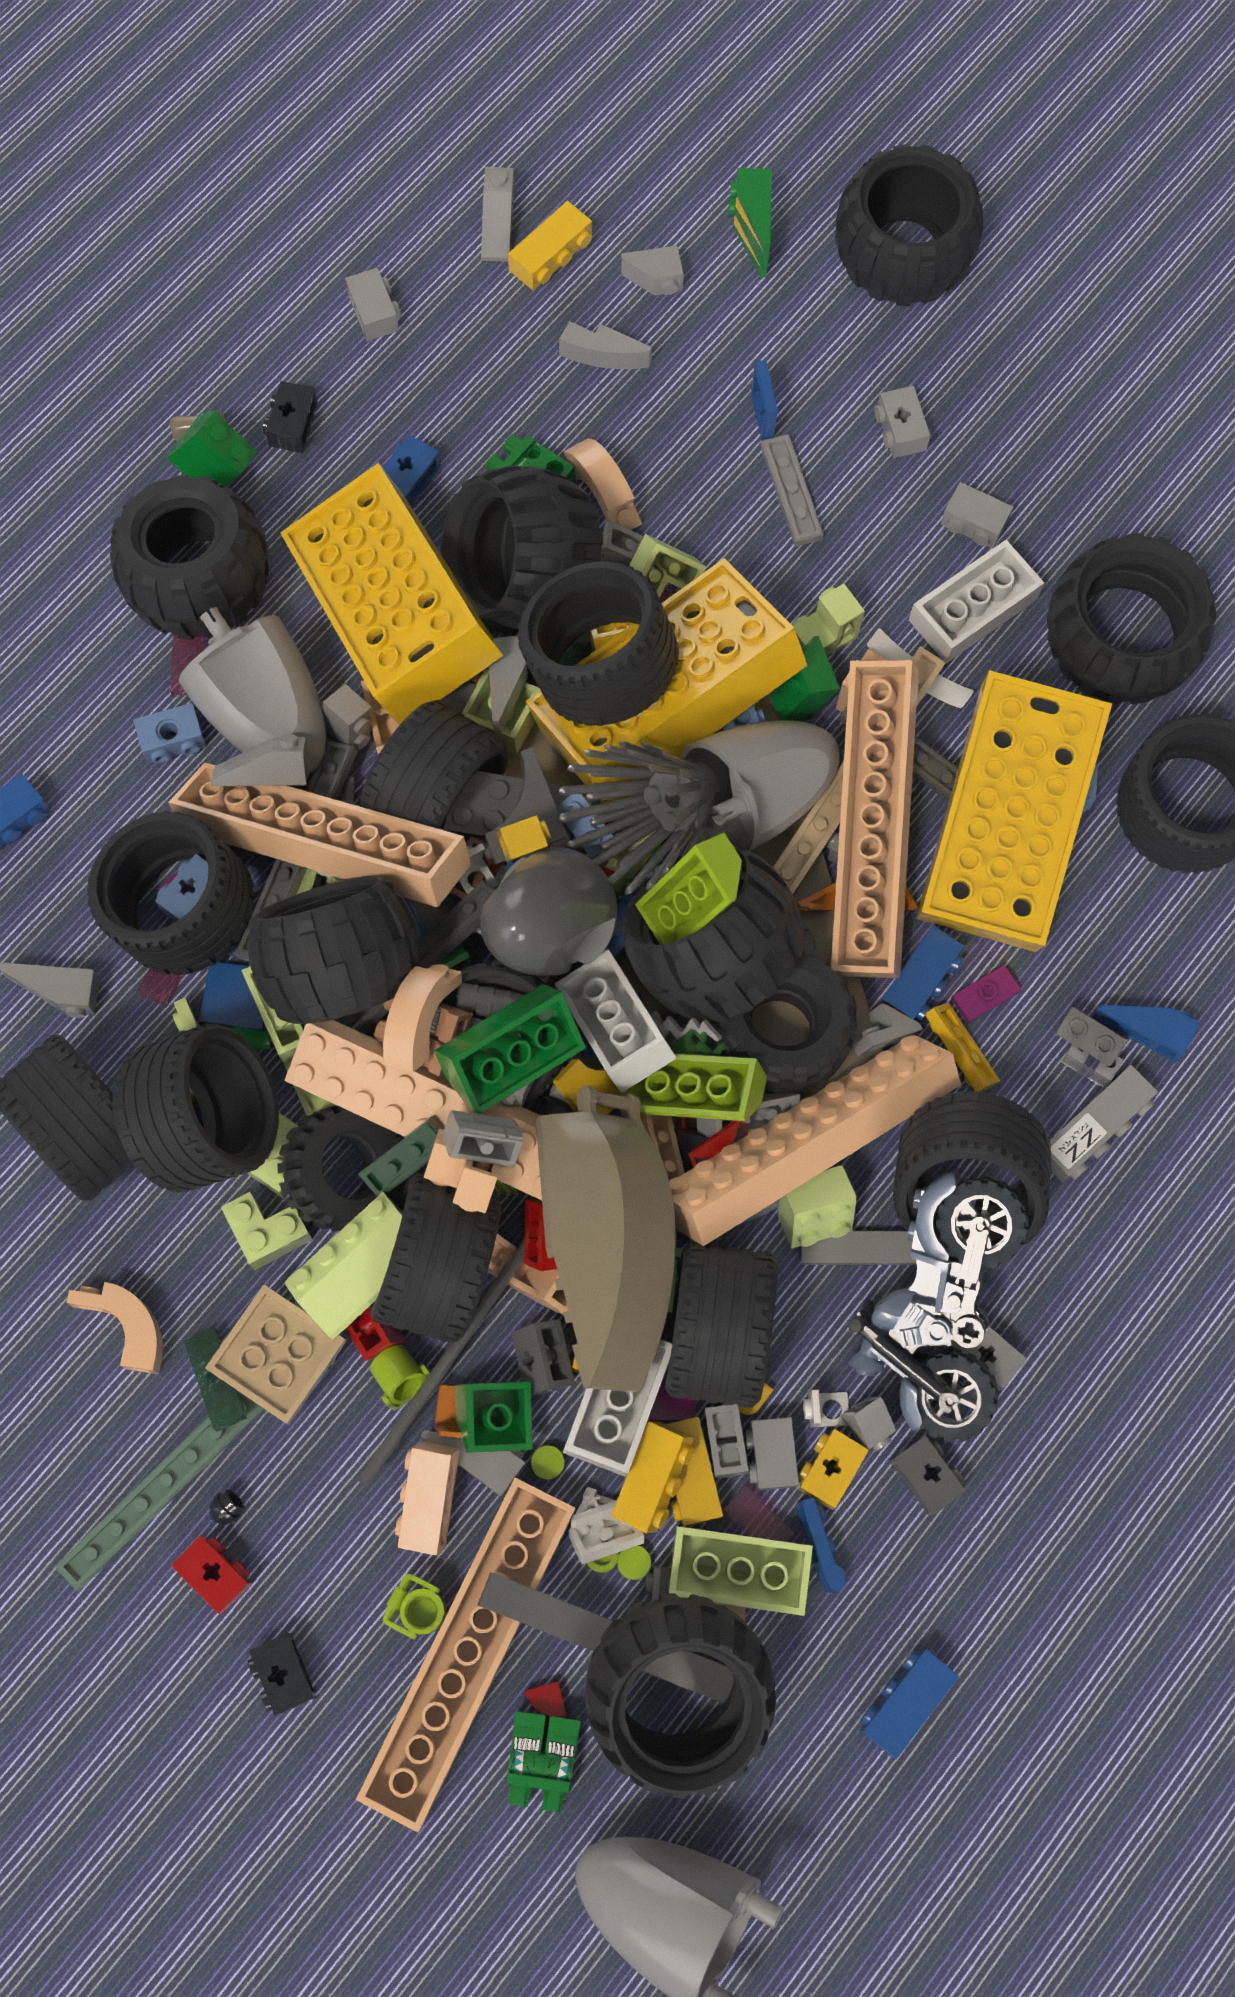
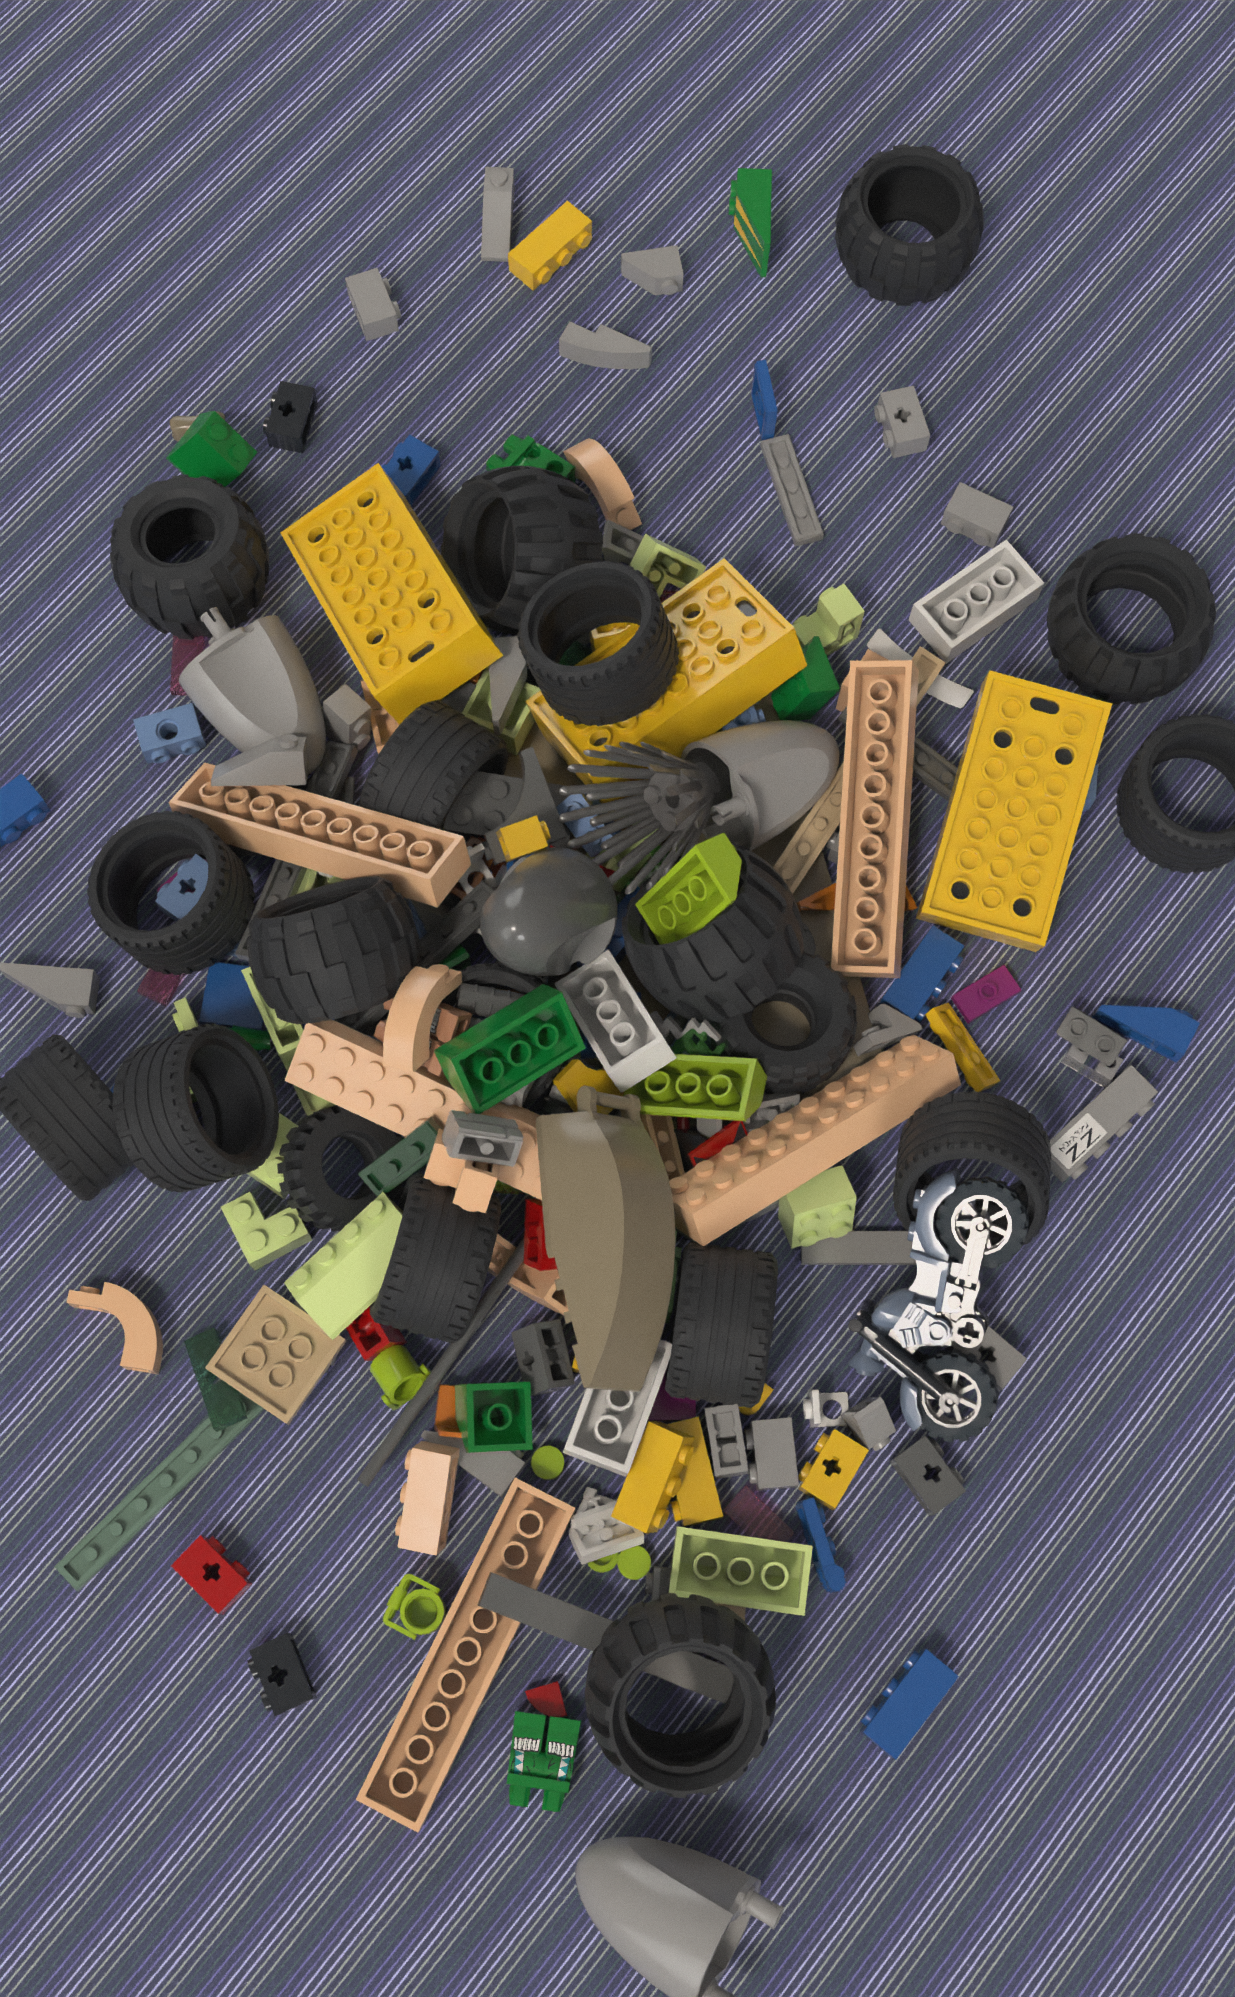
(226, 1507): black plate -> none

